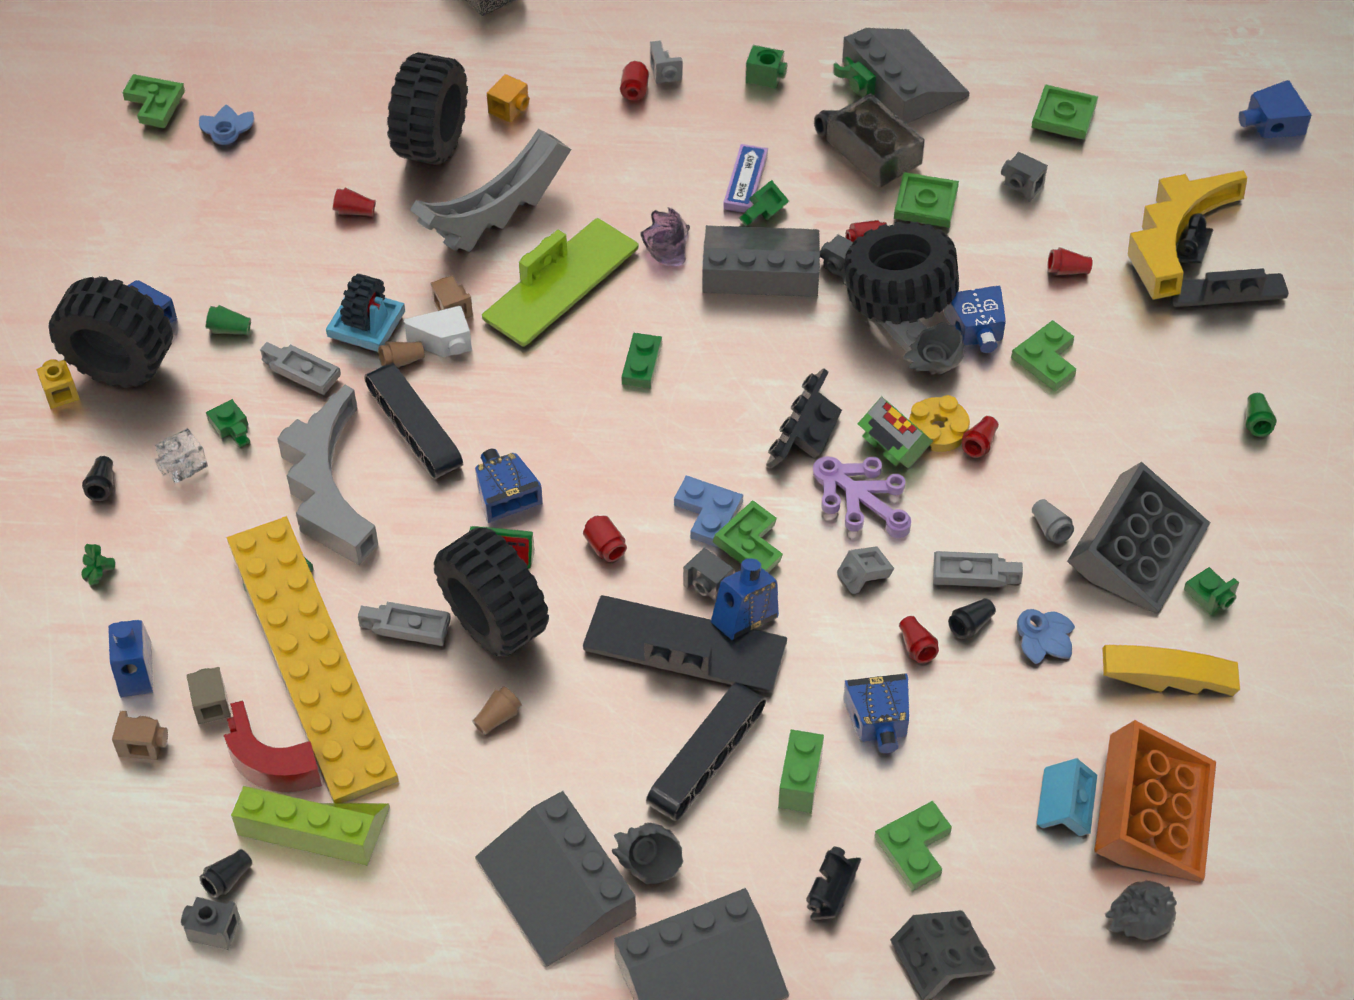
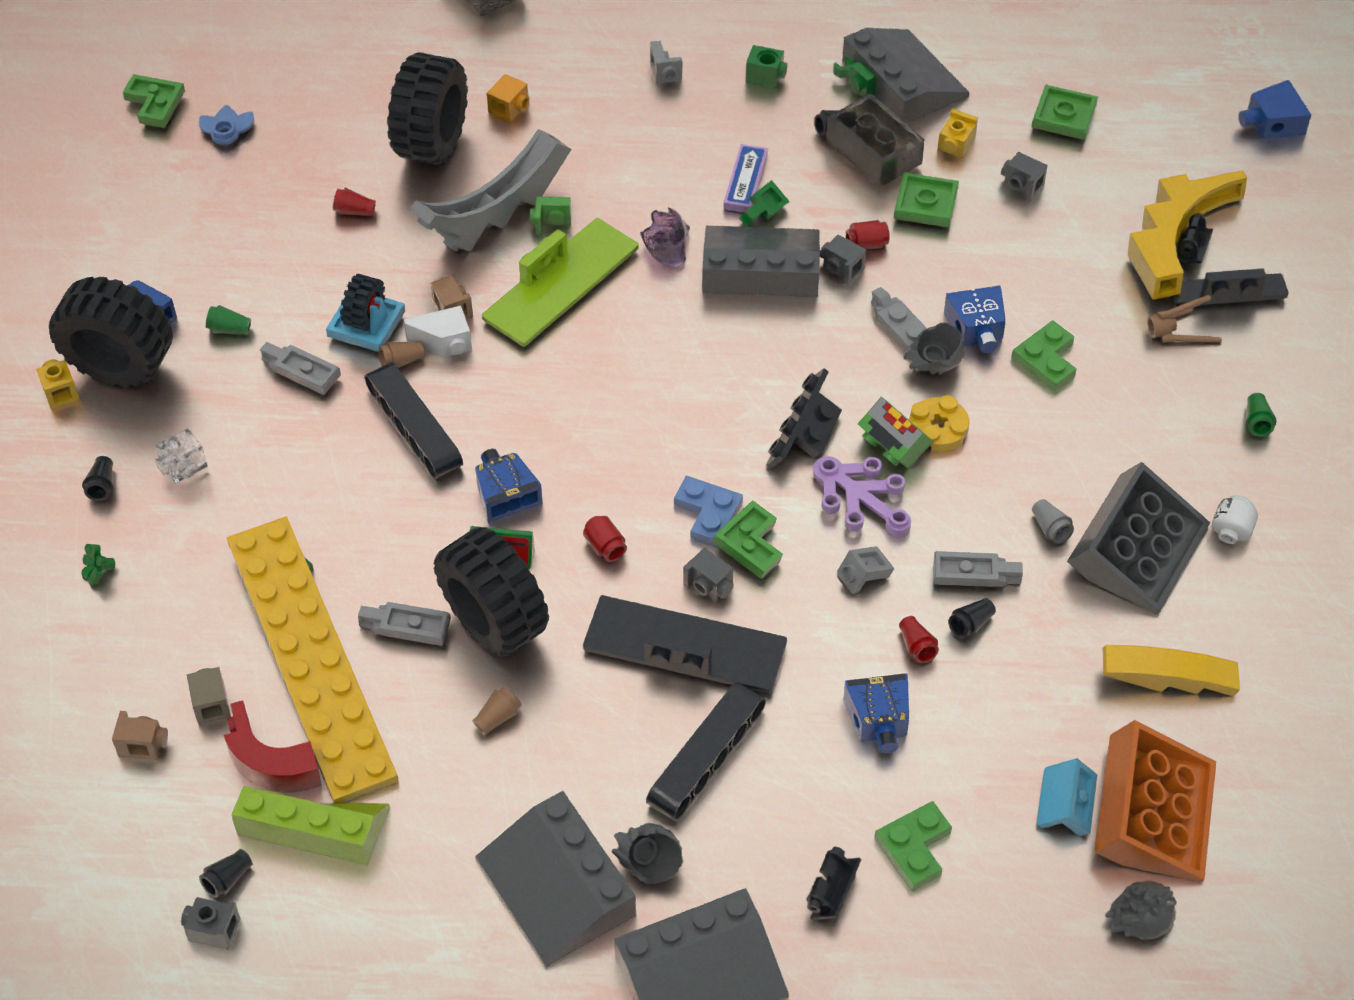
(131, 645): blue torso -> none
(229, 420): green plate -> none
(325, 512): light grey arch -> none
(550, 212): none -> bright green bracket
(634, 80): red brick -> none
(641, 360): green plate -> none
(745, 600): blue torso -> none
(801, 771): bright green brick -> none
(901, 272): black tyre -> none
(940, 949): dark grey bracket -> none
(958, 133): none -> yellow brick
(979, 438): red cone -> none
(1048, 636): medium blue plate -> none
(1068, 262): red cone -> none
(1165, 322): none -> medium nougat plant
(1211, 590): green bracket -> none
(1235, 519): none -> white head

